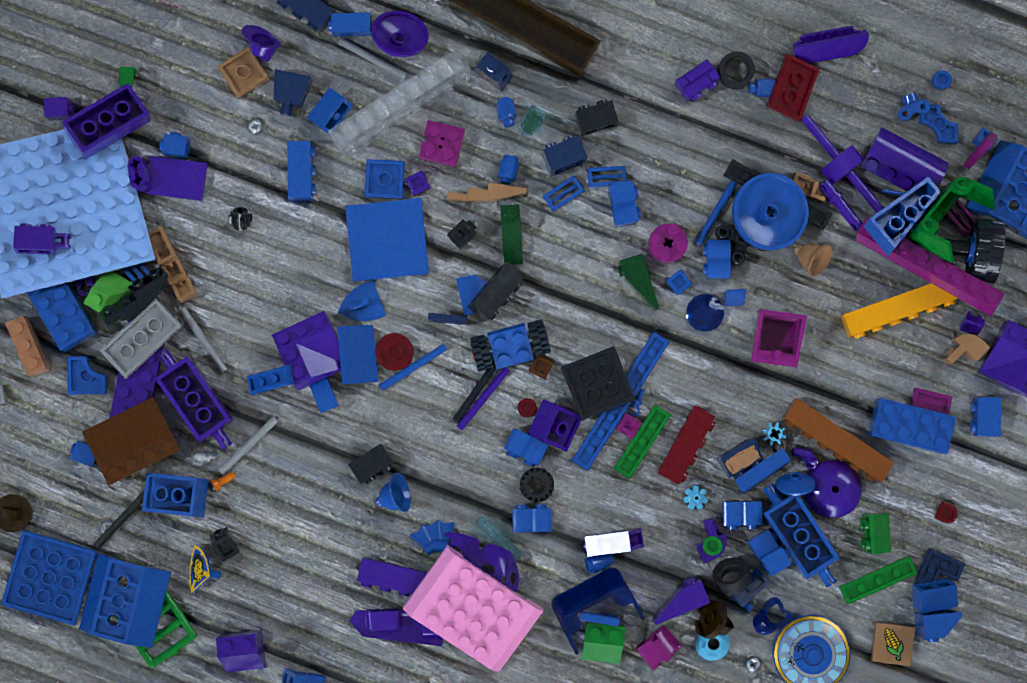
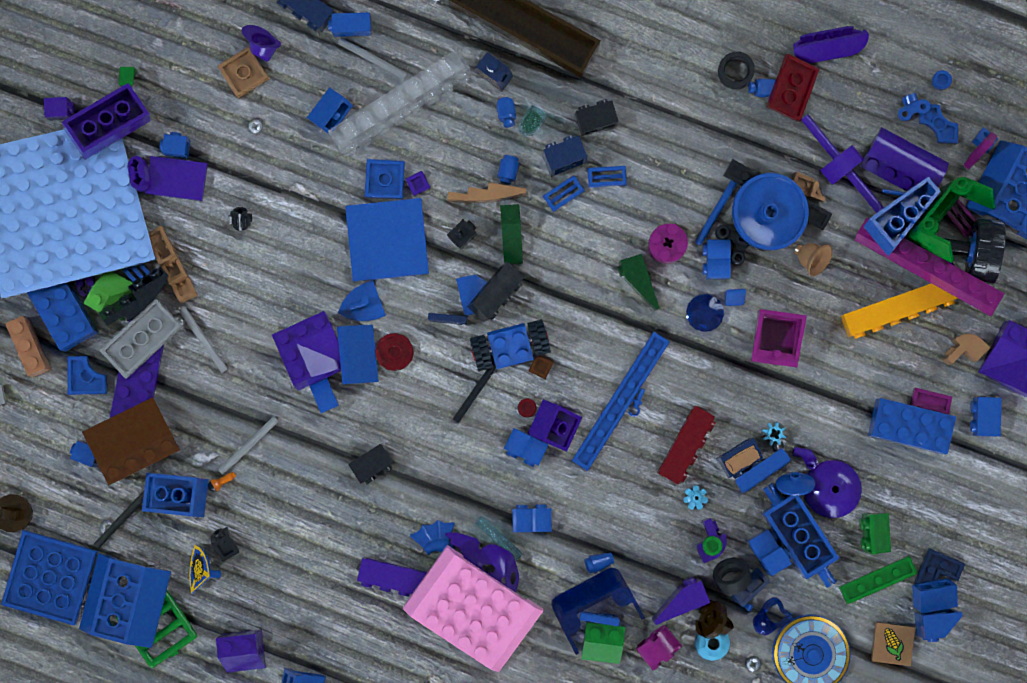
(39, 240): dark purple brick -> none
(194, 399): dark purple brick -> none
(270, 379): blue tile -> none
(290, 90): dark blue torso -> none
(301, 170): blue brick -> none
(393, 625): dark purple panel -> none
(395, 494): blue hat -> none
(399, 33): dark purple dish -> none
(412, 367): blue bar -> none
(442, 144): magenta piece -> none
(483, 398): dark purple bar -> none
(537, 496): black tyre -> none
(598, 383): black plate -> none
(614, 542): slope -> none
(622, 202): blue brick -> none
(628, 426): magenta tile -> none
(642, 441): green tile -> none
(679, 282): blue tile -> none
(697, 80): dark purple brick -> none
(742, 513): blue brick -> none
(837, 440): dark orange brick -> none
(840, 203): dark purple pin -> none
(946, 513): dark red tile -> none
(972, 324): dark purple tile -> none

